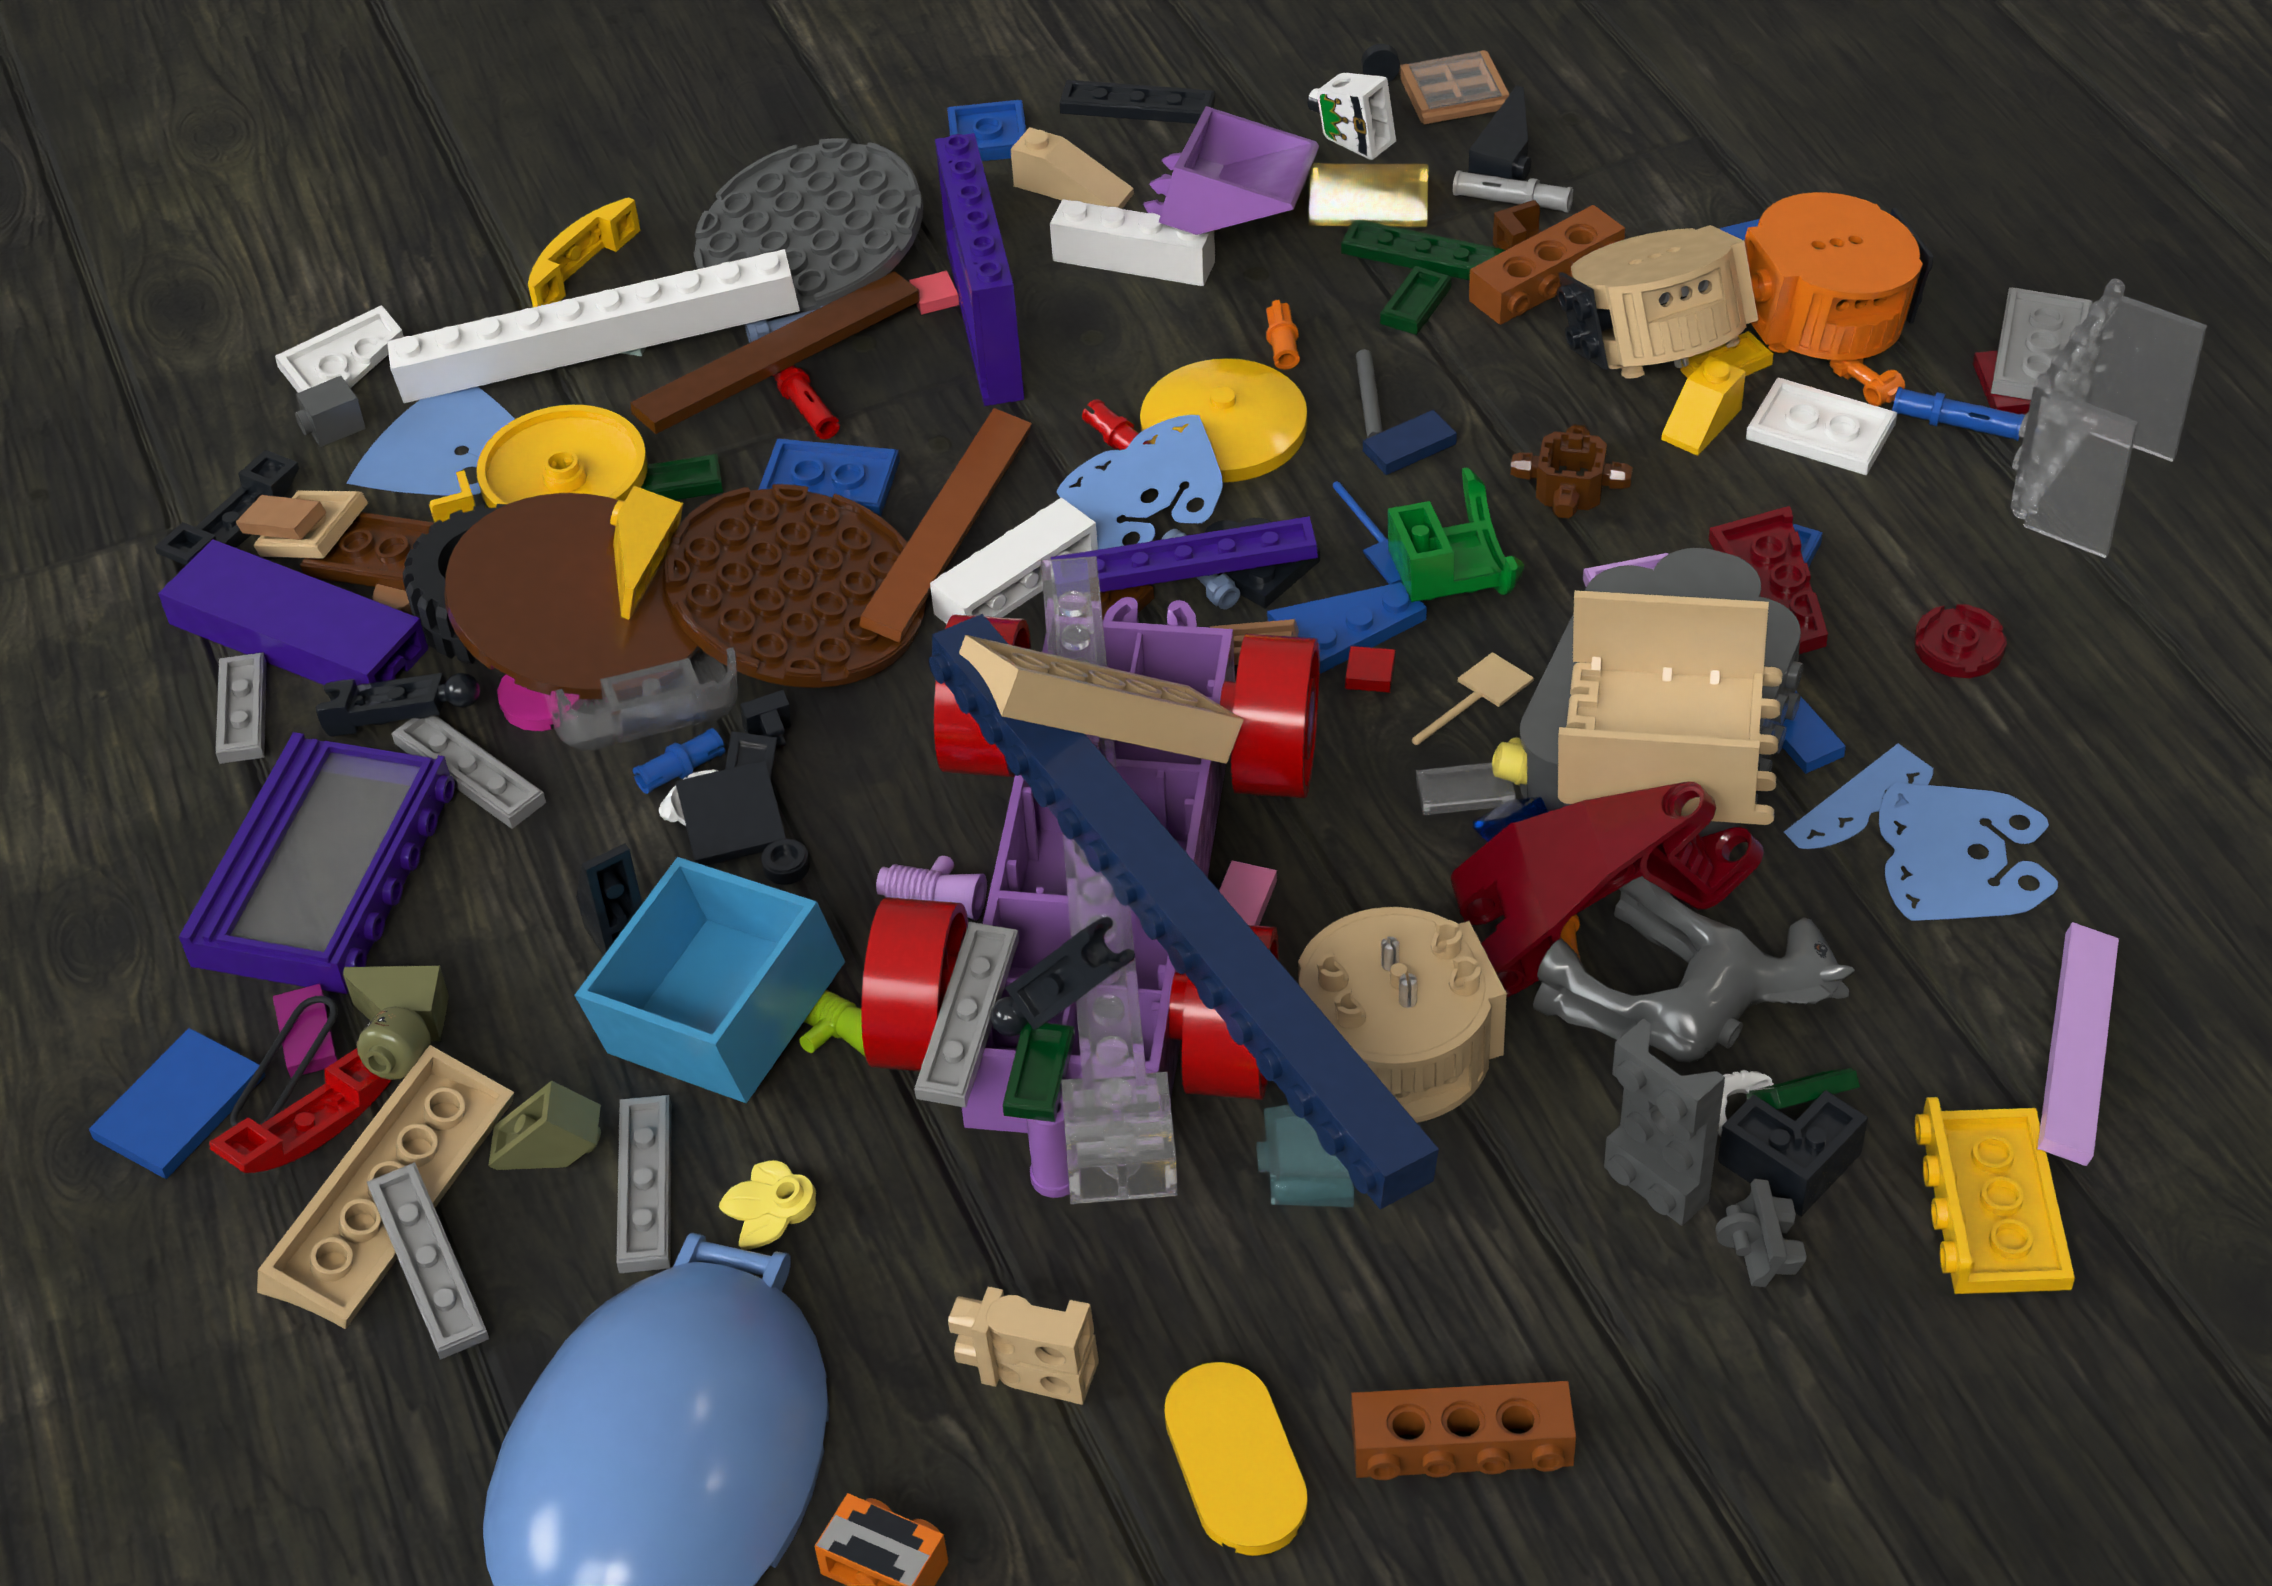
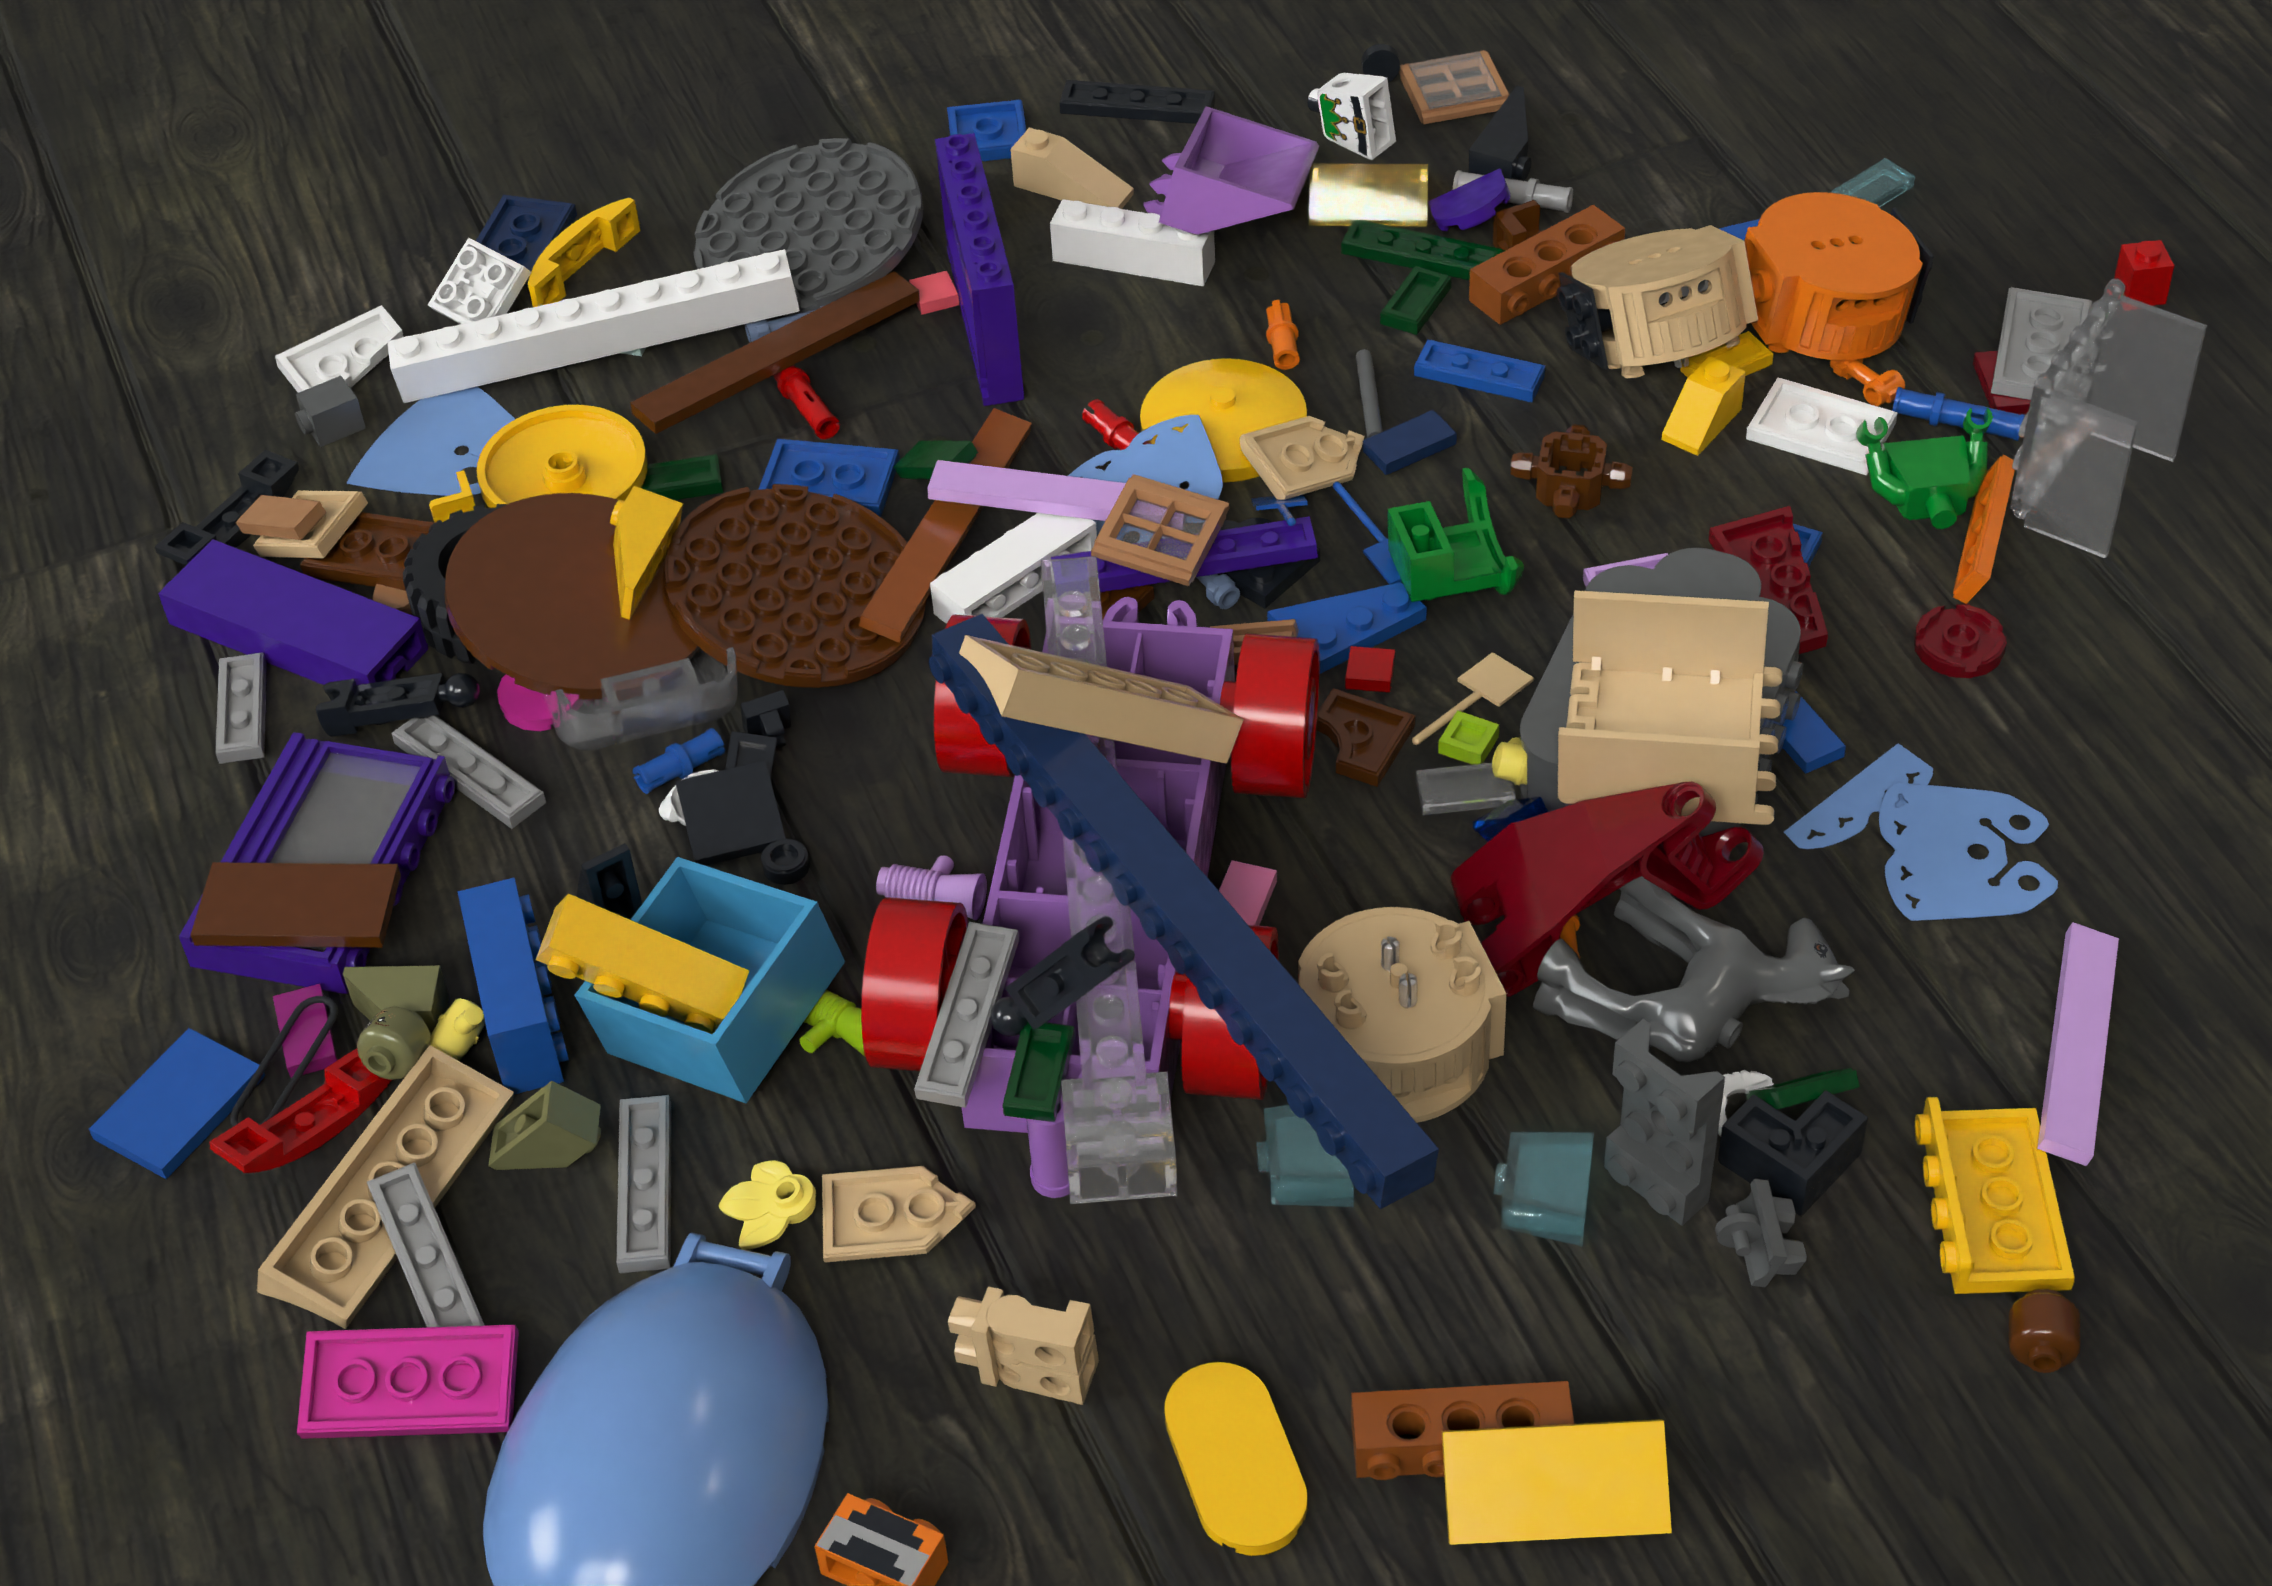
(296, 904): none -> reddish brown tile
(408, 1381): none -> dark pink tile
(458, 1028): none -> light yellow piece
(478, 285): none -> white tile
(513, 986): none -> blue brick
(525, 227): none -> dark blue tile
(640, 964): none -> yellow brick
(887, 1213): none -> tan tile
(922, 458): none -> dark green tile
(1023, 490): none -> lavender tile
(1160, 529): none -> medium nougat piece
(1272, 503): none -> blue piece
(1301, 456): none -> tan tile
(1364, 733): none -> reddish brown tile
(1468, 738): none -> lime plate
(1471, 202): none -> dark purple tile
(1479, 370): none -> blue tile
(1546, 1184): none -> clear light blue torso
(1556, 1482): none -> yellow tile
(1878, 183): none -> clear light blue tile
(1928, 475): none -> green torso
(1984, 530): none -> orange tile
(2044, 1328): none -> reddish brown head
(2145, 271): none -> red brick

